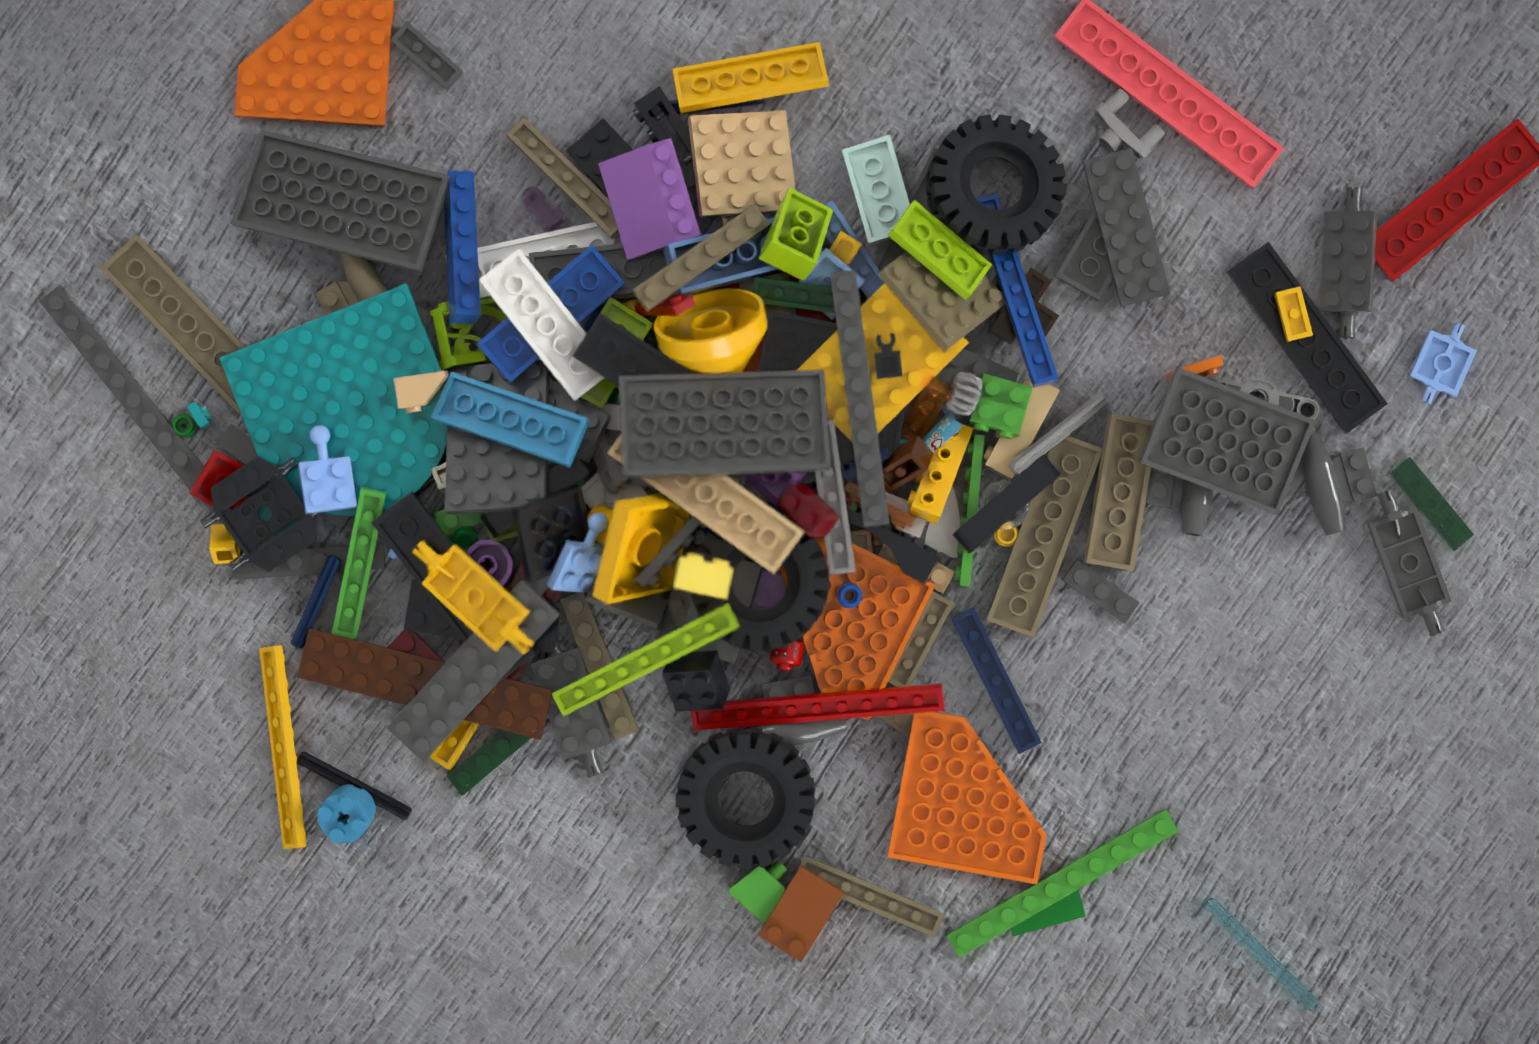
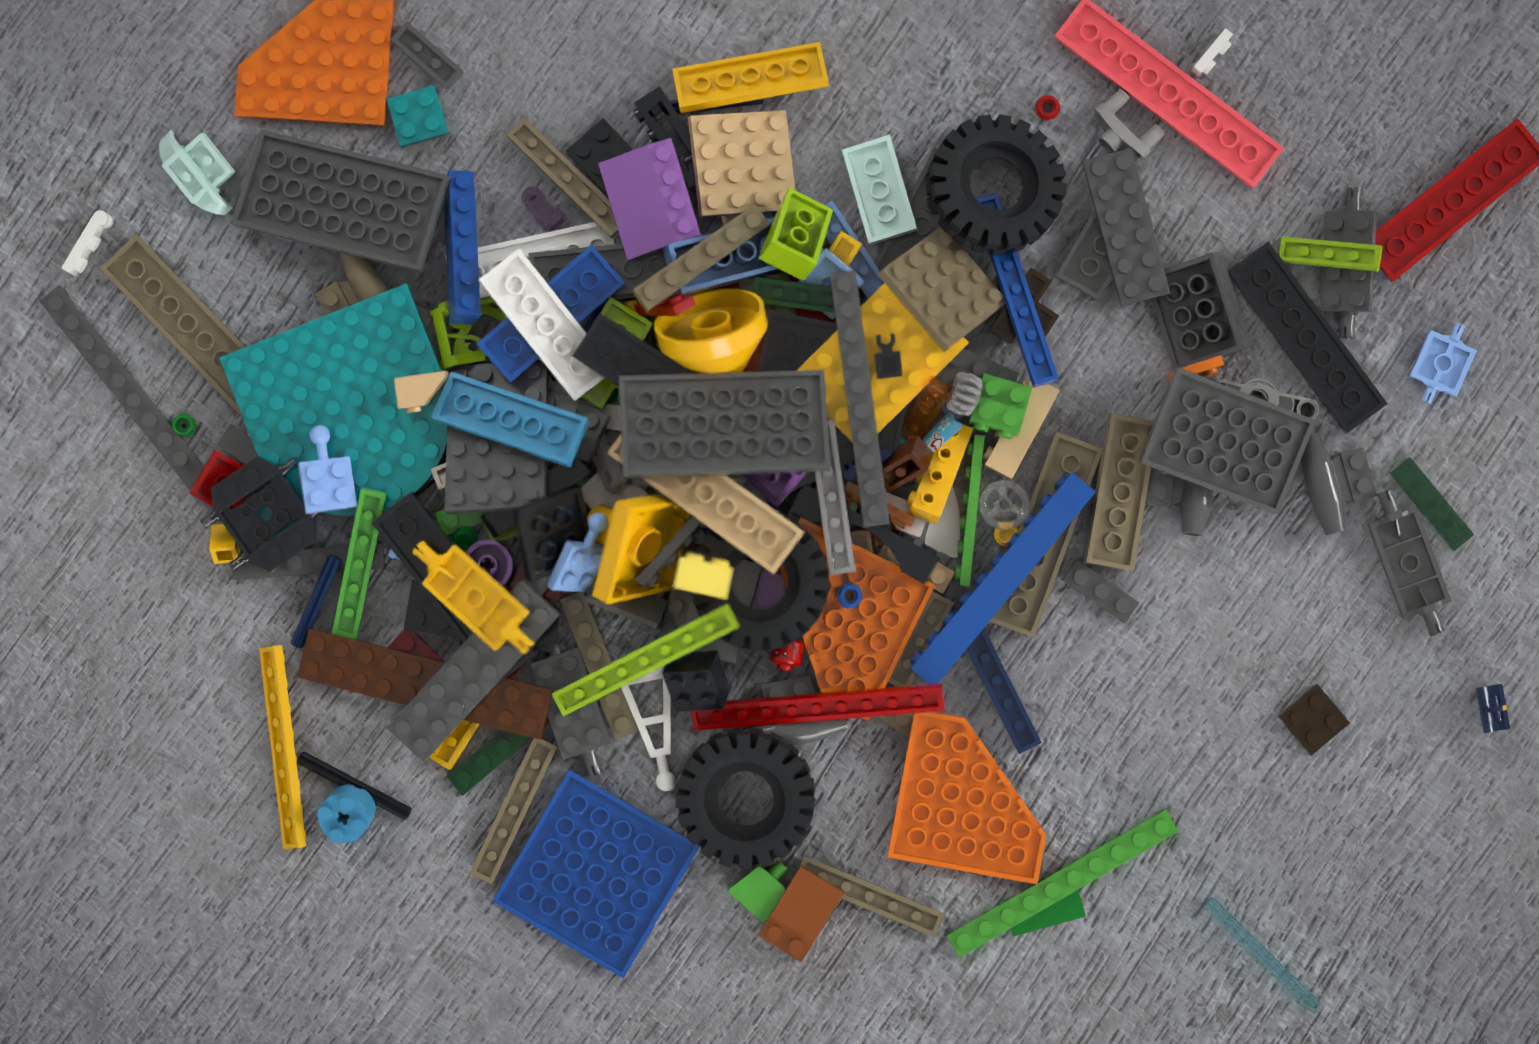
(87, 242): none -> white plate
(197, 171): none -> light aqua plate
(200, 415): teal plate -> none
(417, 116): none -> teal plate
(513, 810): none -> dark tan plate
(596, 873): none -> blue plate
(665, 780): none -> white plate
(808, 510): dark red piece -> none
(940, 249): lime plate -> none
(1002, 580): none -> blue brick
(1006, 504): black beam -> none
(1053, 102): none -> red plate
(1057, 434): light grey axle -> none
(1201, 312): none -> dark grey slope
(1206, 62): none -> white plate
(1293, 314): yellow plate -> none
(1313, 719): none -> dark brown plate
(1330, 253): none -> lime tile
(1492, 708): none -> dark blue hips

